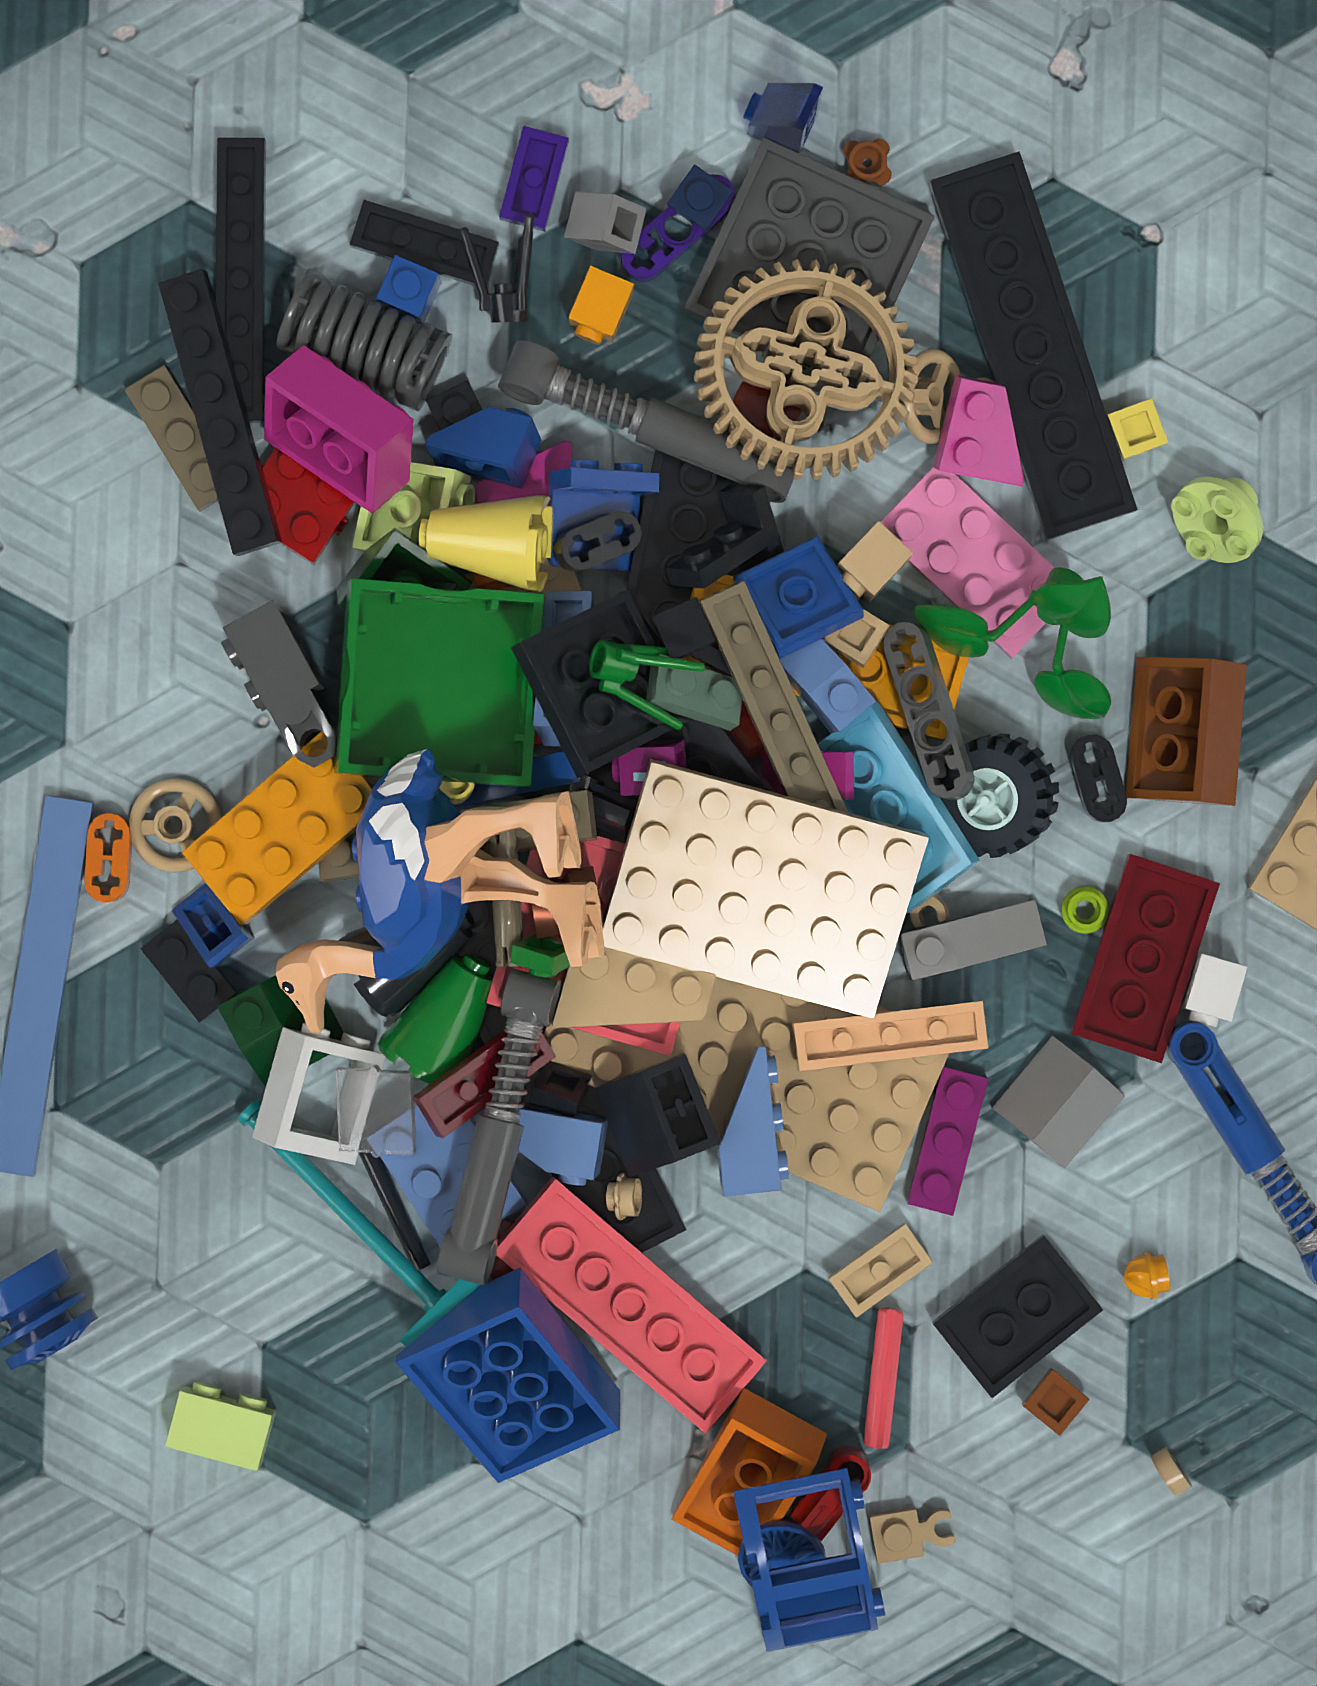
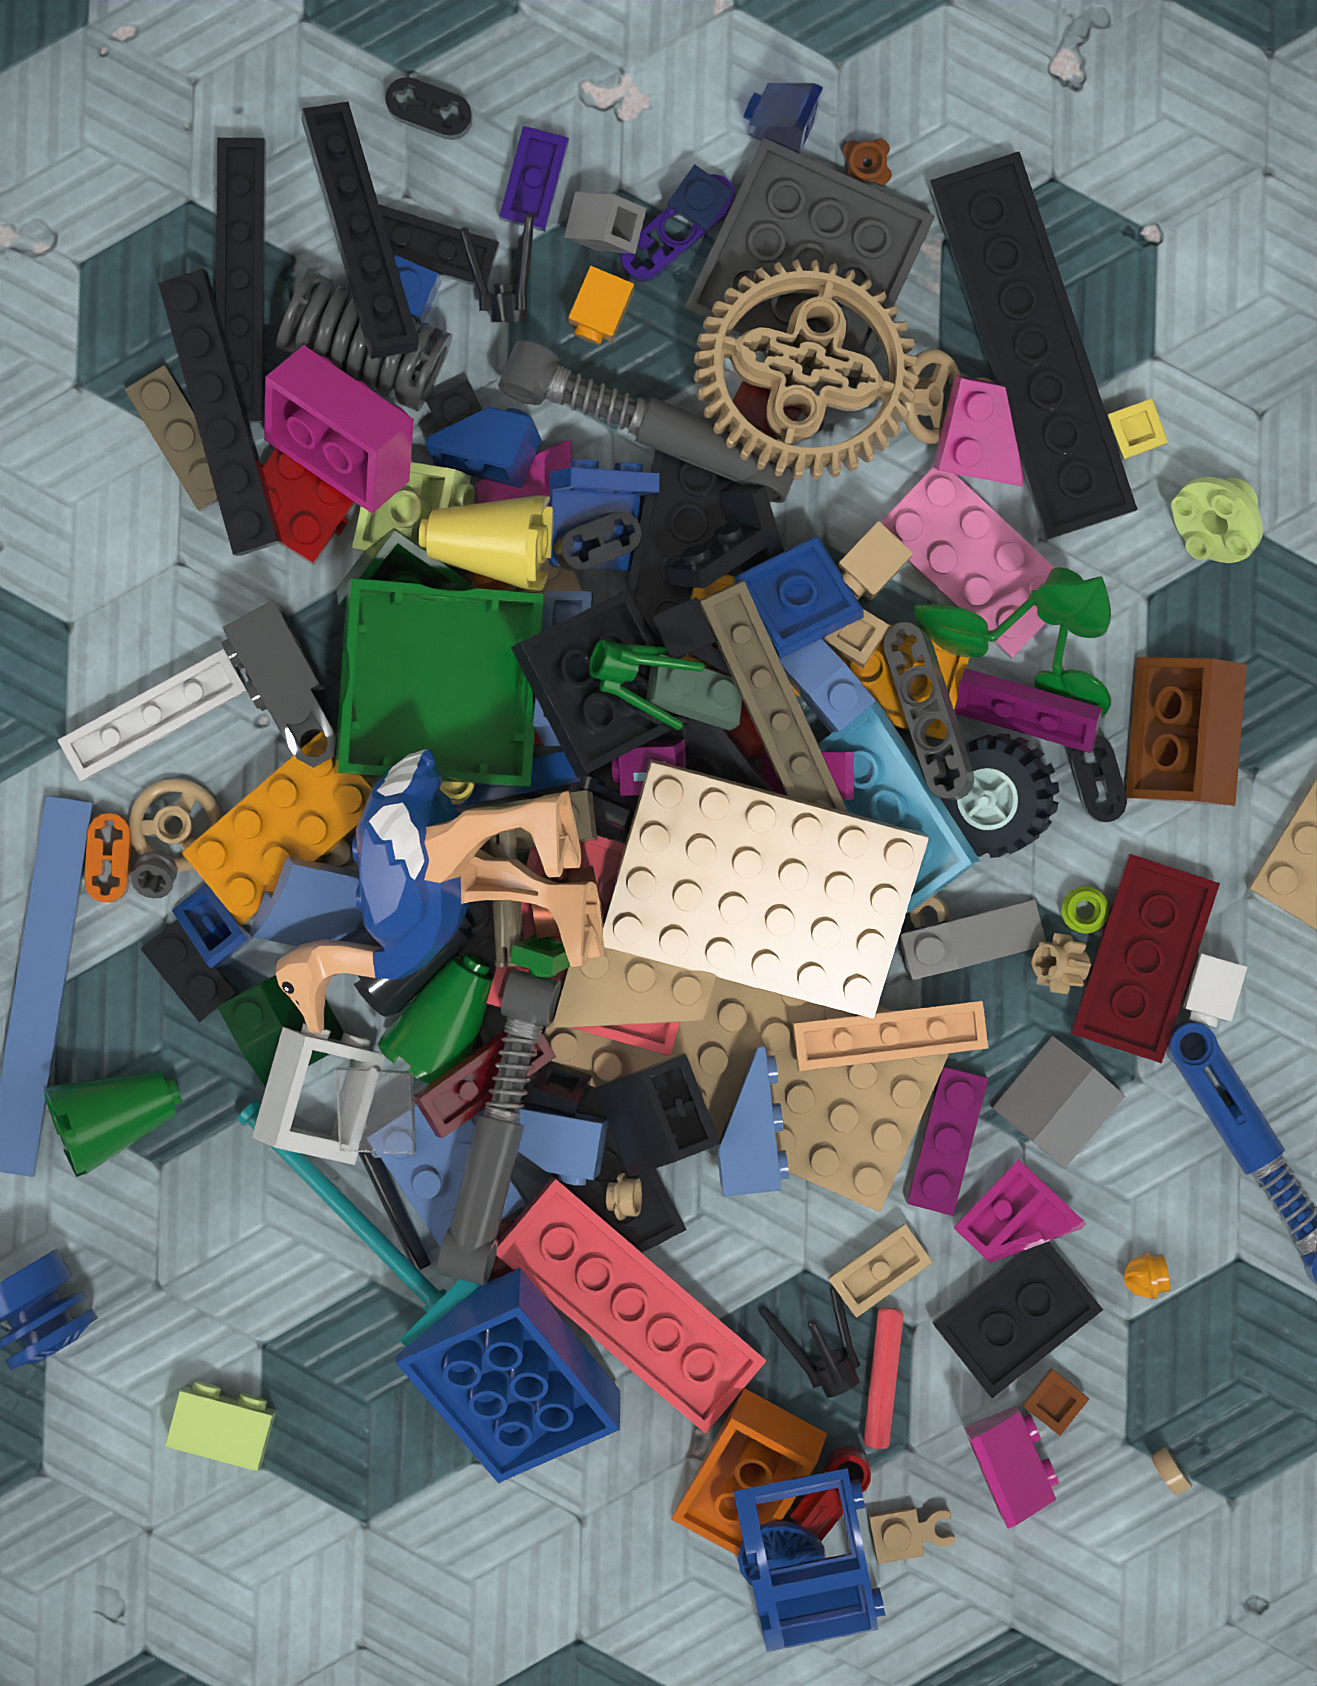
(109, 1115): none -> green cone
(149, 884): none -> dark grey bush
(152, 715): none -> white plate
(308, 904): none -> medium blue slope
(359, 230): none -> black plate
(433, 98): none -> black beam
(834, 1371): none -> black plant
(1011, 1464): none -> dark pink slope
(1016, 1216): none -> dark pink wing
(1028, 710): none -> magenta plate
(1061, 963): none -> tan gear

